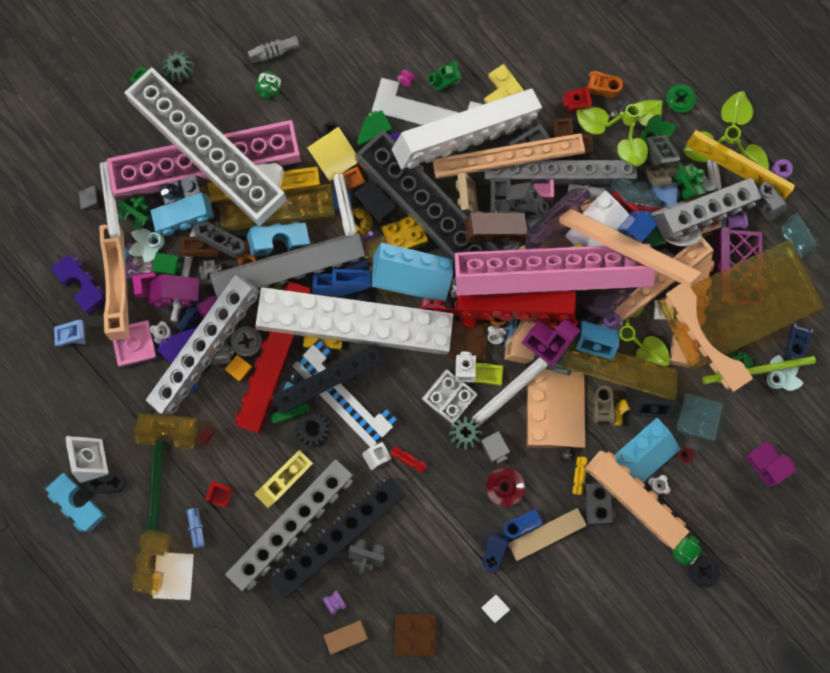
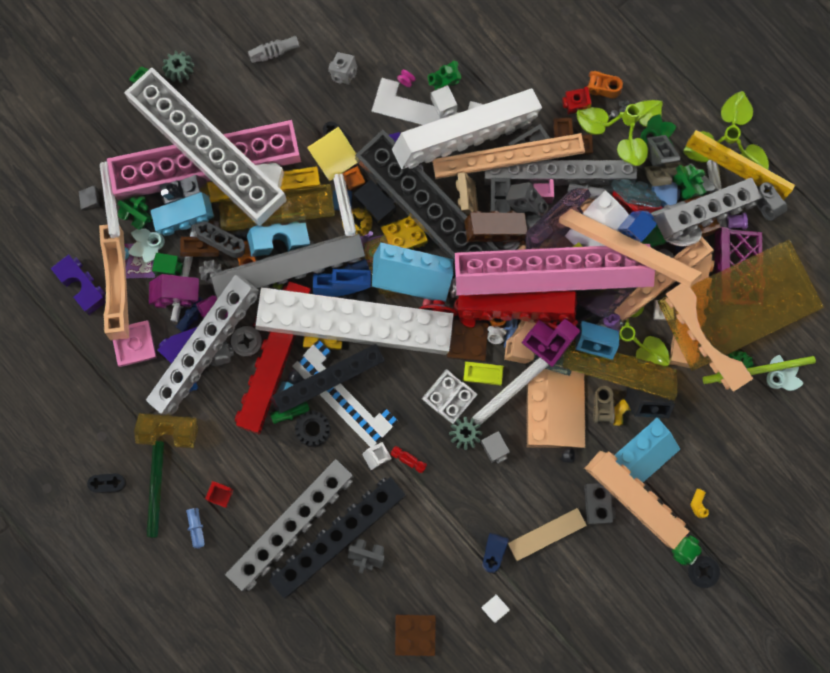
(63, 491): medium azure arch -> none
(70, 333): light blue slope -> none
(86, 458): white slope -> none
(141, 284): dark pink panel -> none
(146, 578): clear yellow arch -> none
(161, 327): white plate -> none
(177, 575): white sticker -> none
(206, 435): clear red tile -> none
(238, 368): light orange tile -> none
(268, 85): green head -> none
(283, 479): light yellow slope -> none
(334, 602): medium lavender wheel -> none
(343, 68): none -> light grey brick
(345, 637): medium nougat tile -> none
(372, 125): green slope -> none
(444, 102): none -> white brick
(462, 373): white brick -> none
(505, 84): light yellow plate -> none
(512, 479): dark red dish -> none
(523, 524): blue piece -> none
(580, 474): yellow axle -> none
(662, 480): white plate -> none
(681, 91): green gear -> none
(683, 458): dark red hinge -> none
(697, 505): none -> yellow arm
(699, 417): clear light blue plate -> none
(769, 464): magenta brick -> none
(787, 166): medium lavender wheel -> none
(799, 235): clear light blue plate -> none
(799, 338): dark blue piece -> none

